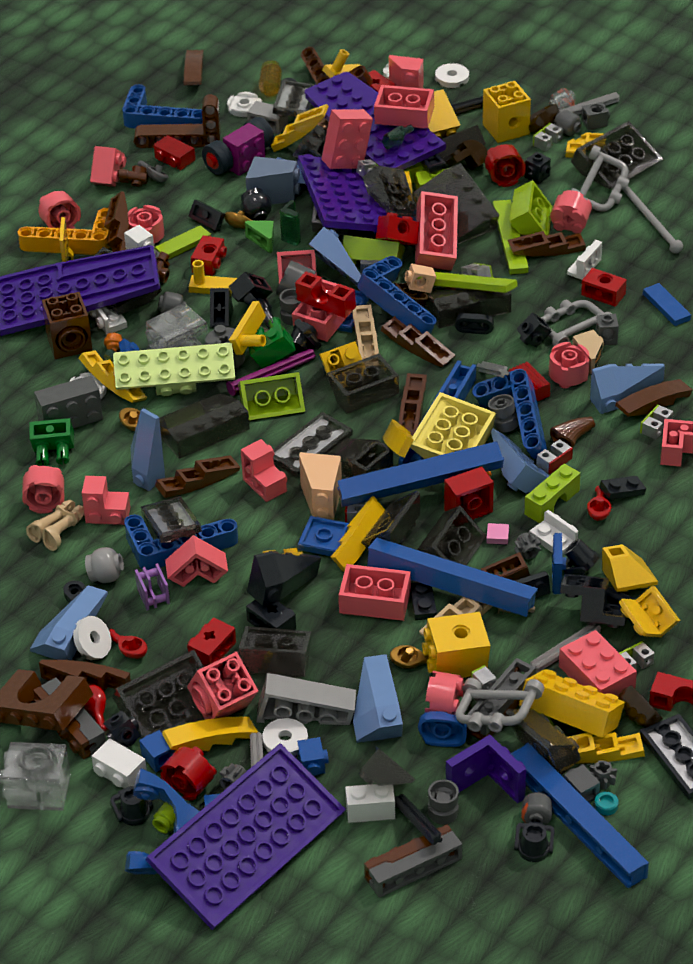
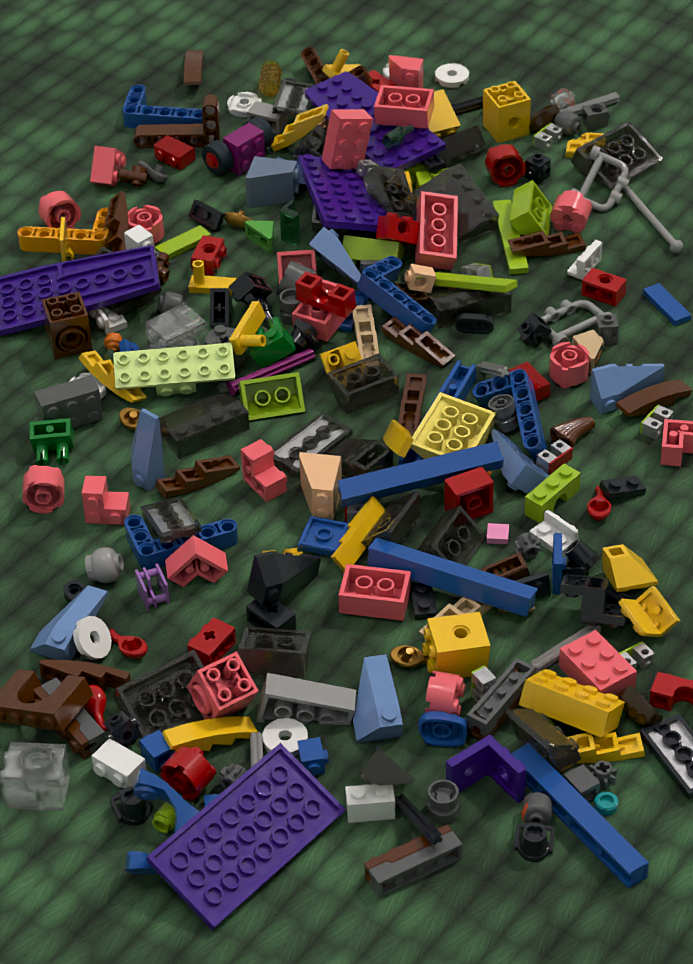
(43, 528): tan piece -> none
(255, 204): black piece -> none
(471, 151): dark brown brick -> none
(473, 690): light grey bar -> none

